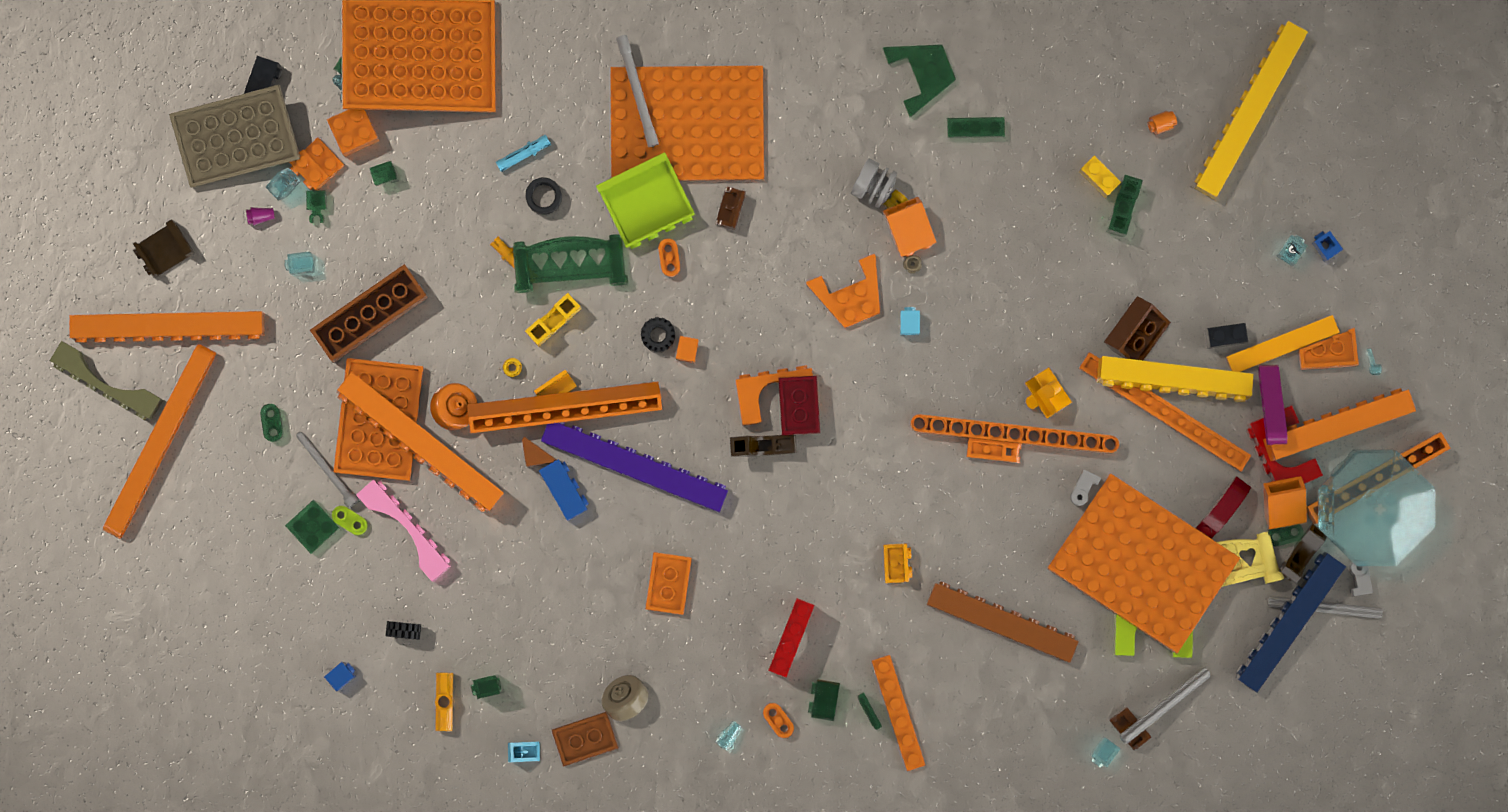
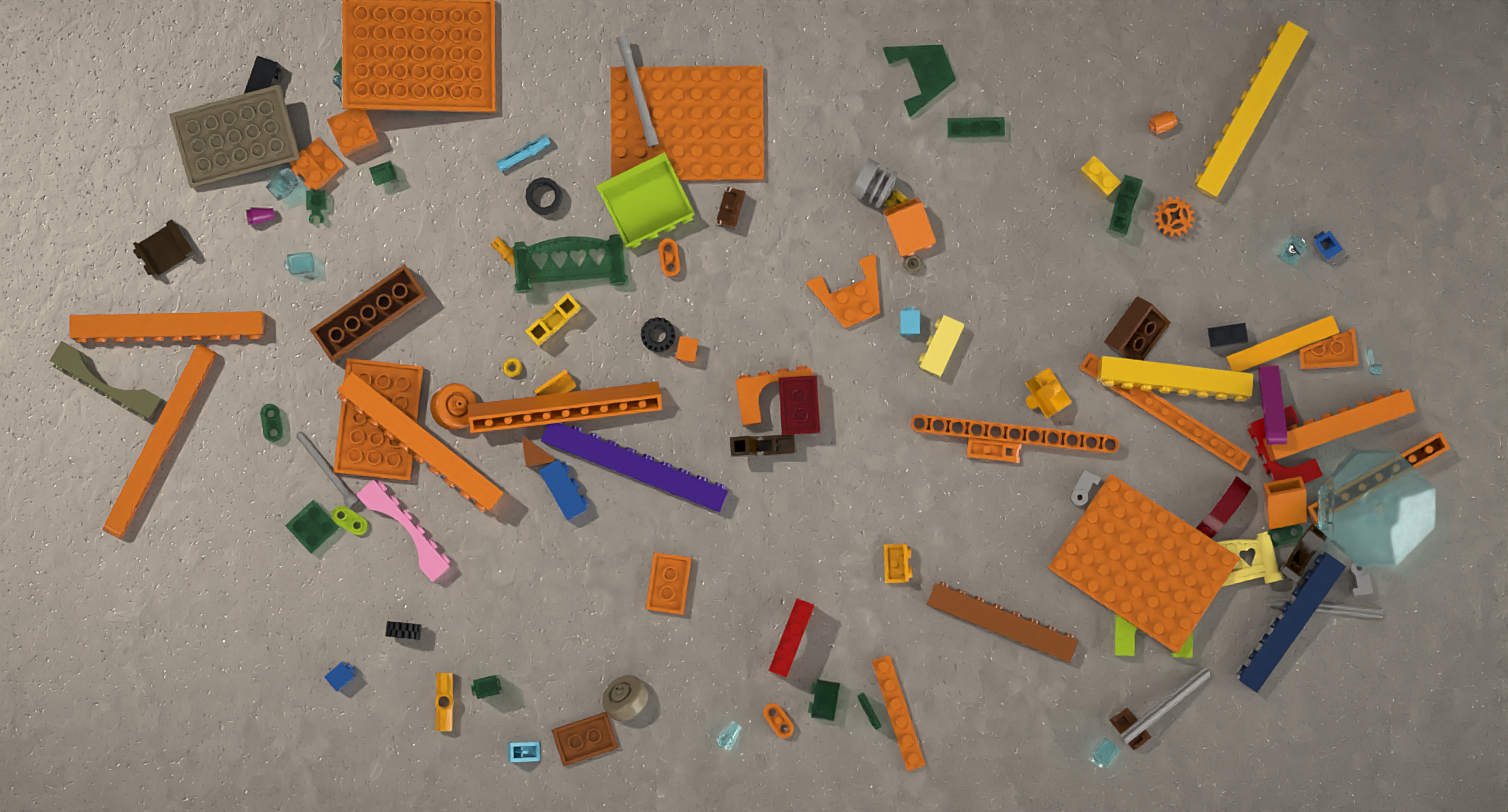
(940, 345): none -> light yellow brick
(1181, 220): none -> orange gear

